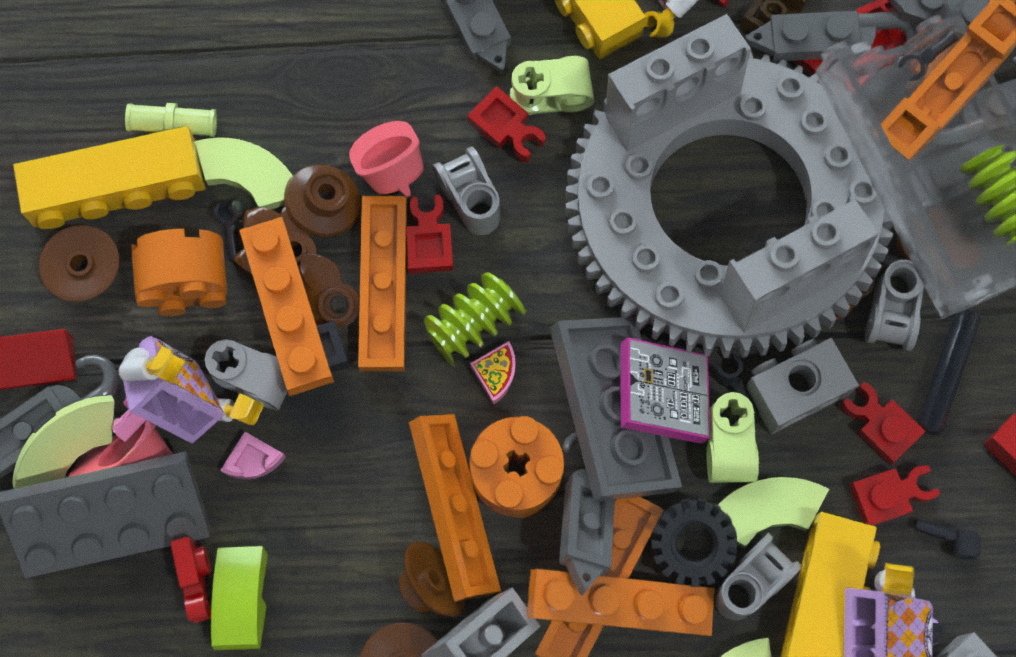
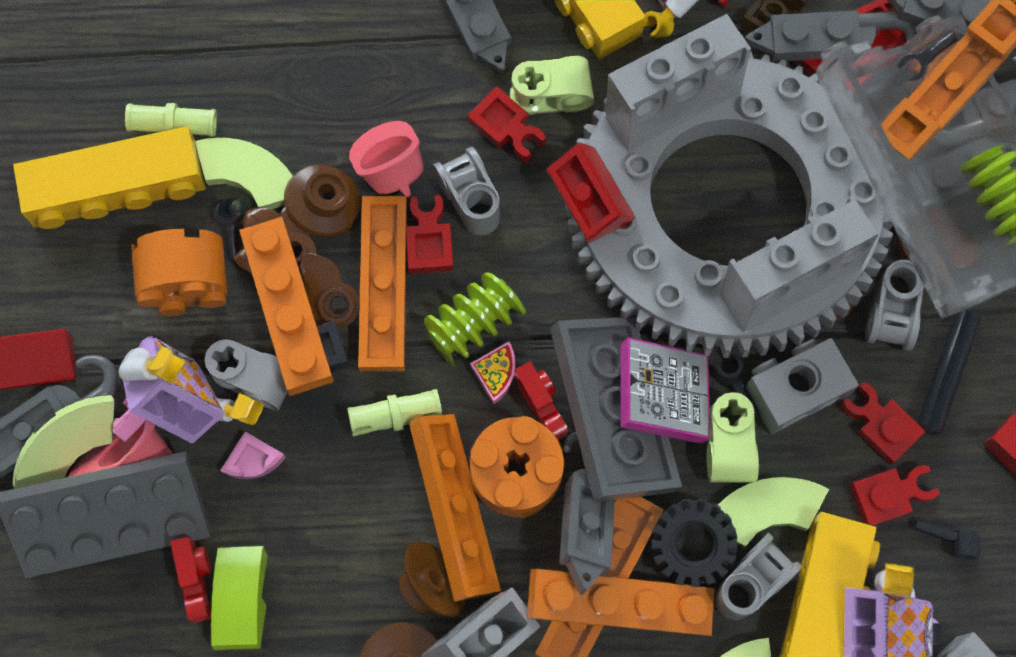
(66, 251): reddish brown piece -> none
(393, 412): none -> yellowish green pin
(537, 392): none -> red plate
(590, 192): none -> red slope

